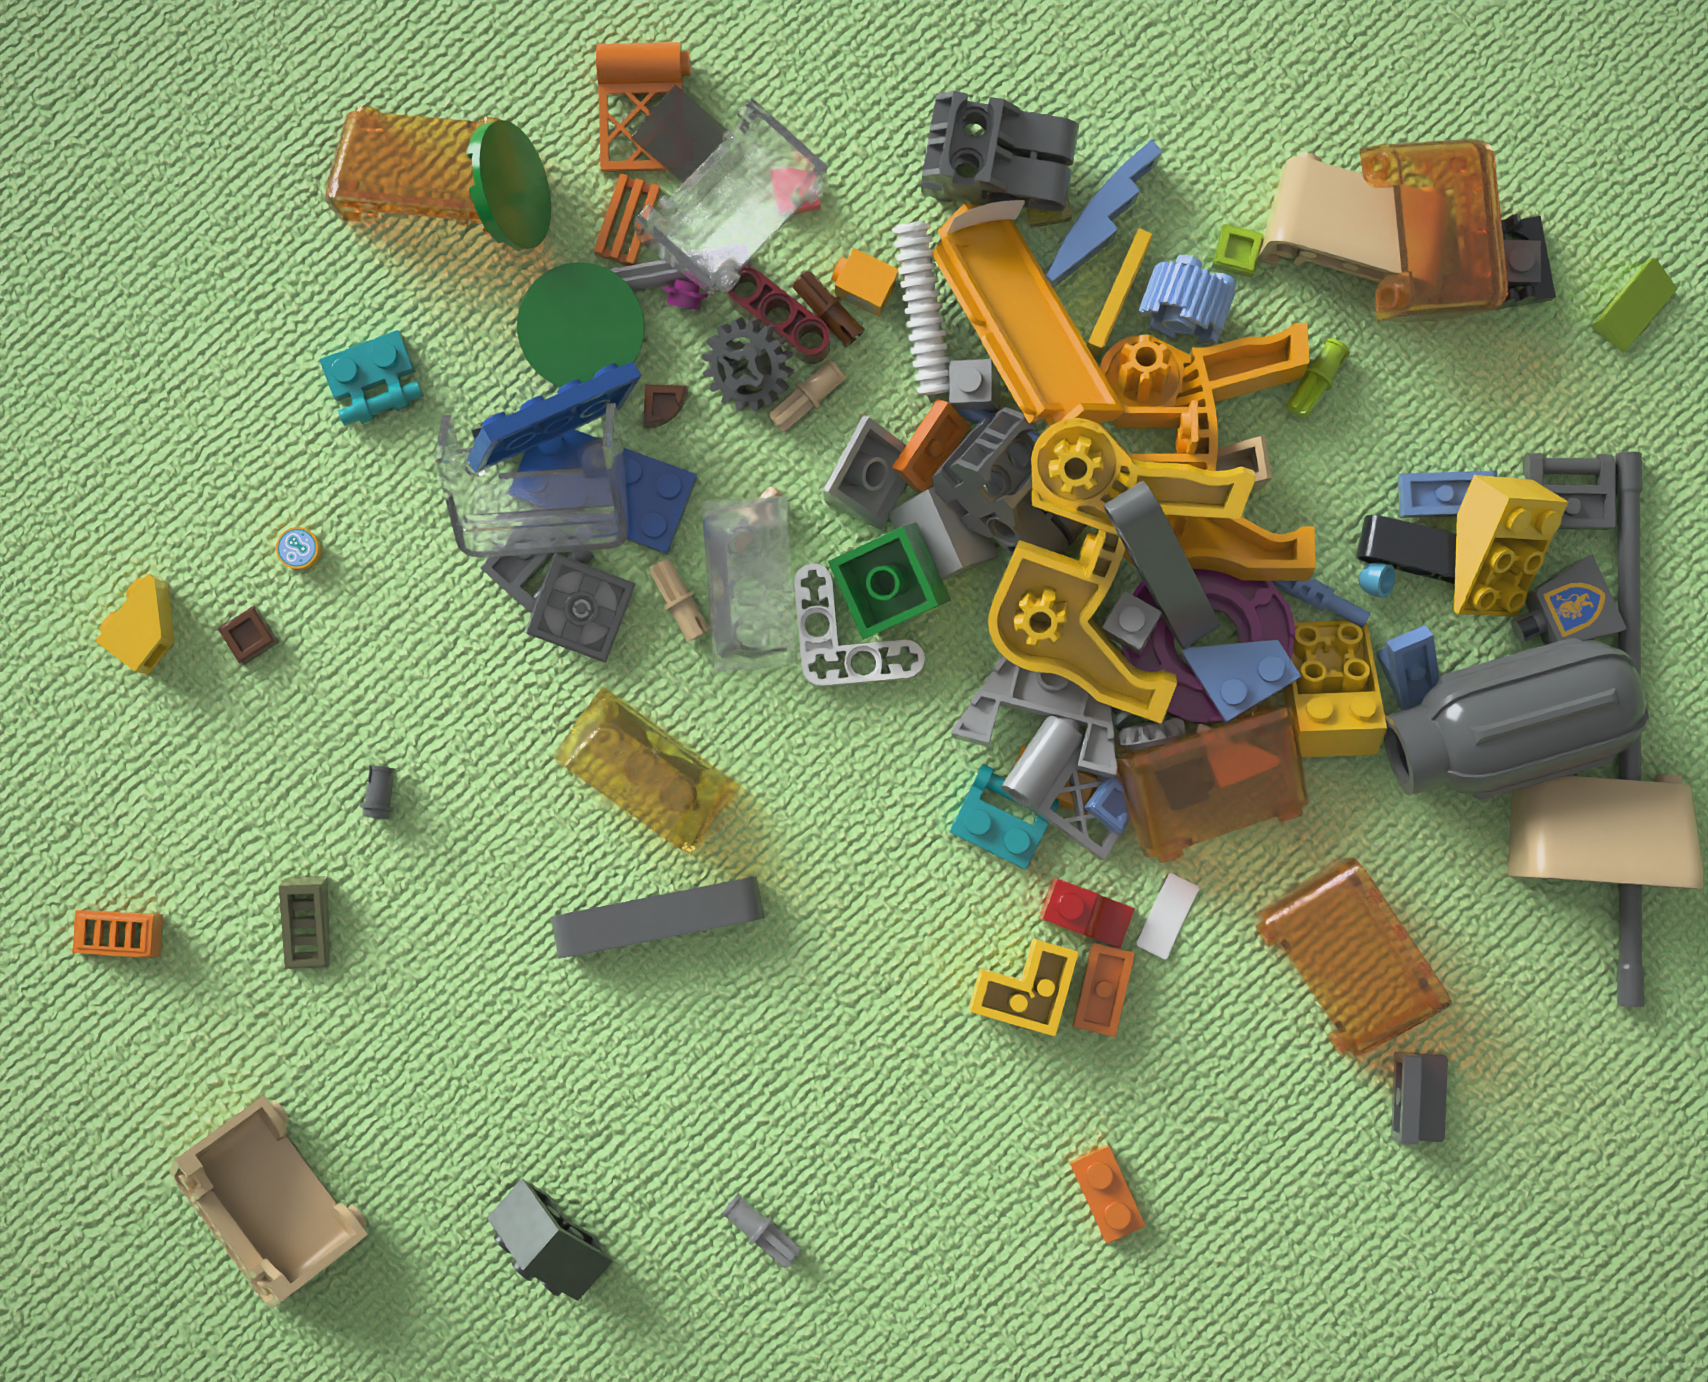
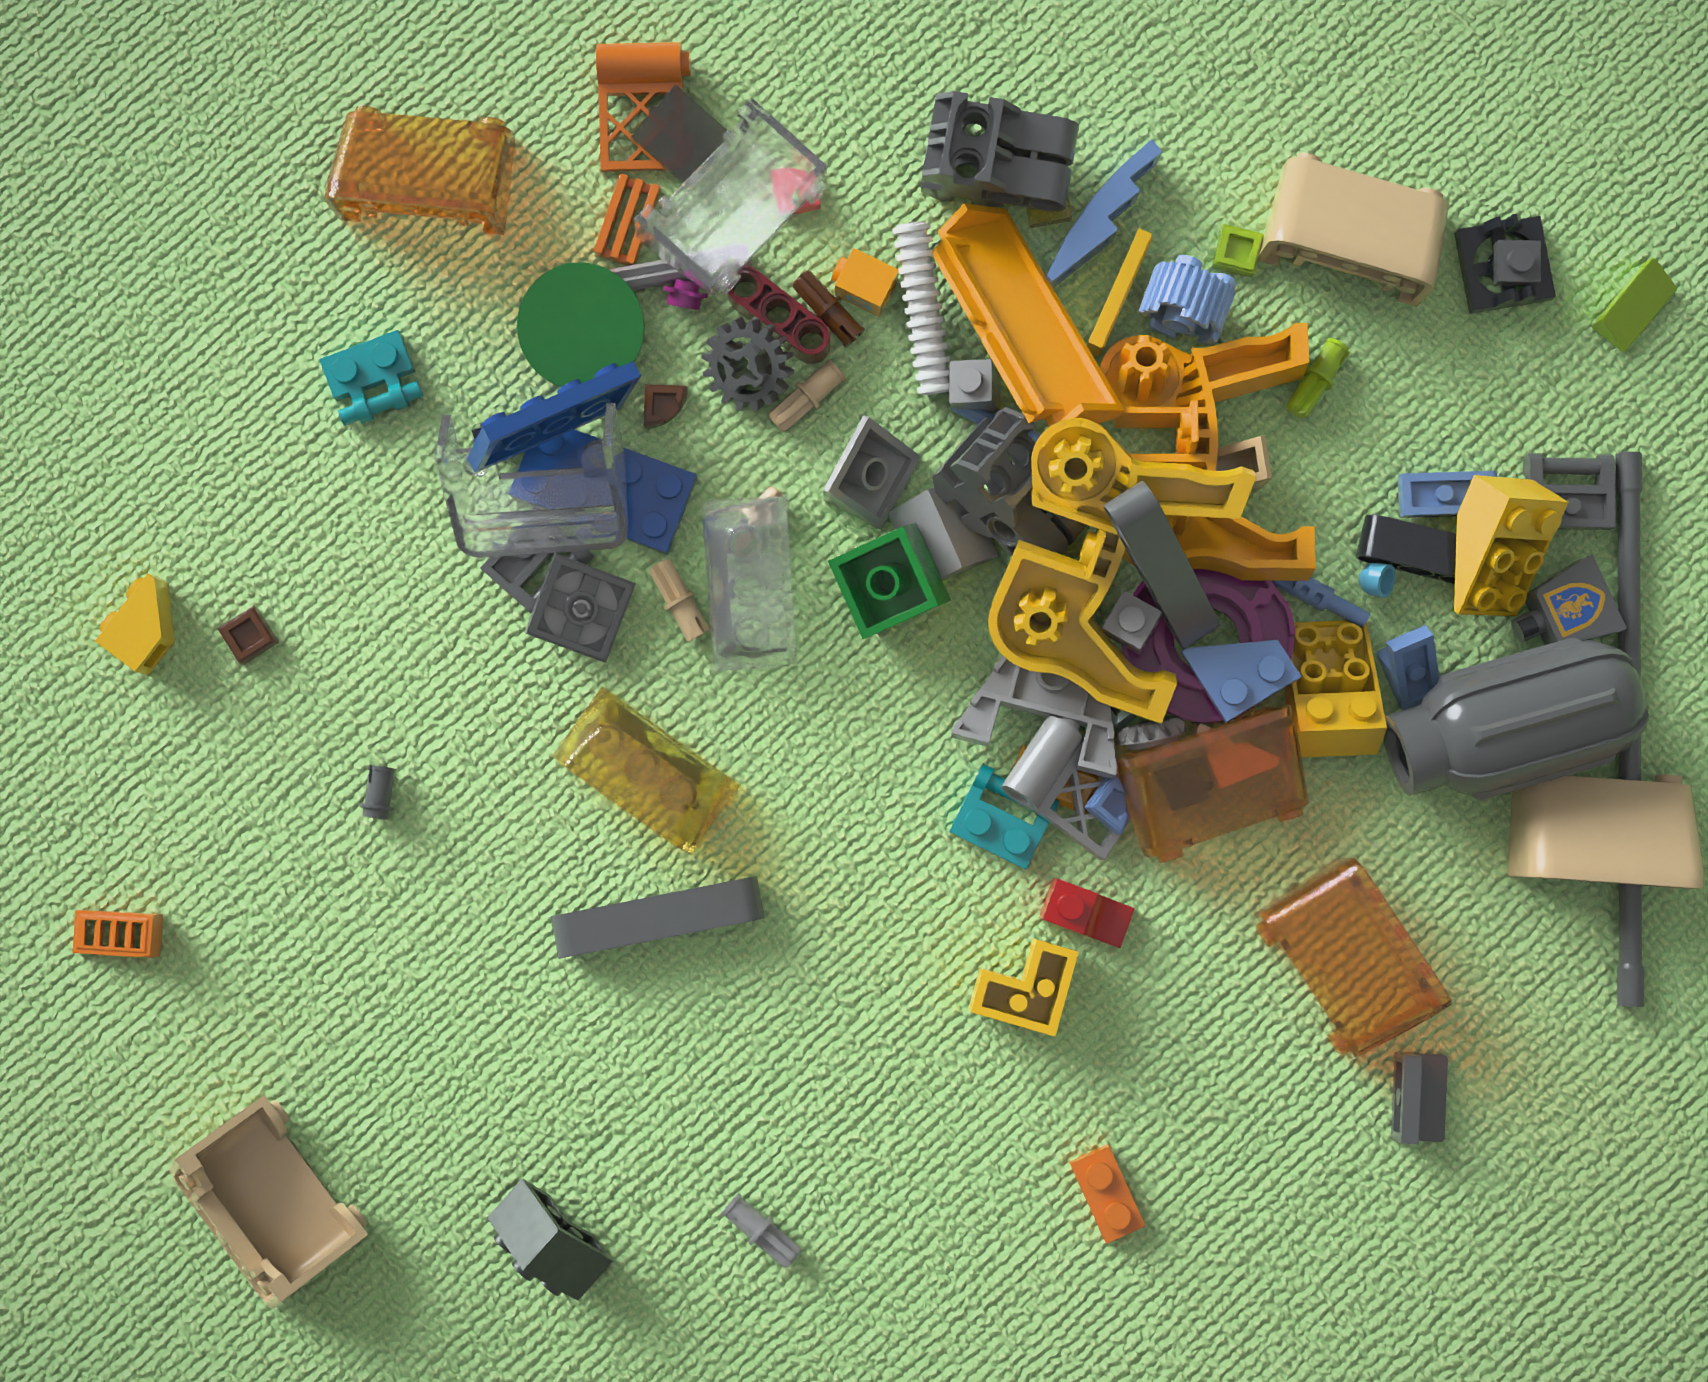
(288, 905): olive slope -> none
(298, 548): tile -> none
(509, 185): green tile -> none
(828, 644): white beam -> none
(931, 446): orange plate -> none
(989, 212): white sticker -> none
(1103, 989): orange plate -> none
(1167, 916): white sticker -> none
(1444, 227): clear orange windscreen -> none

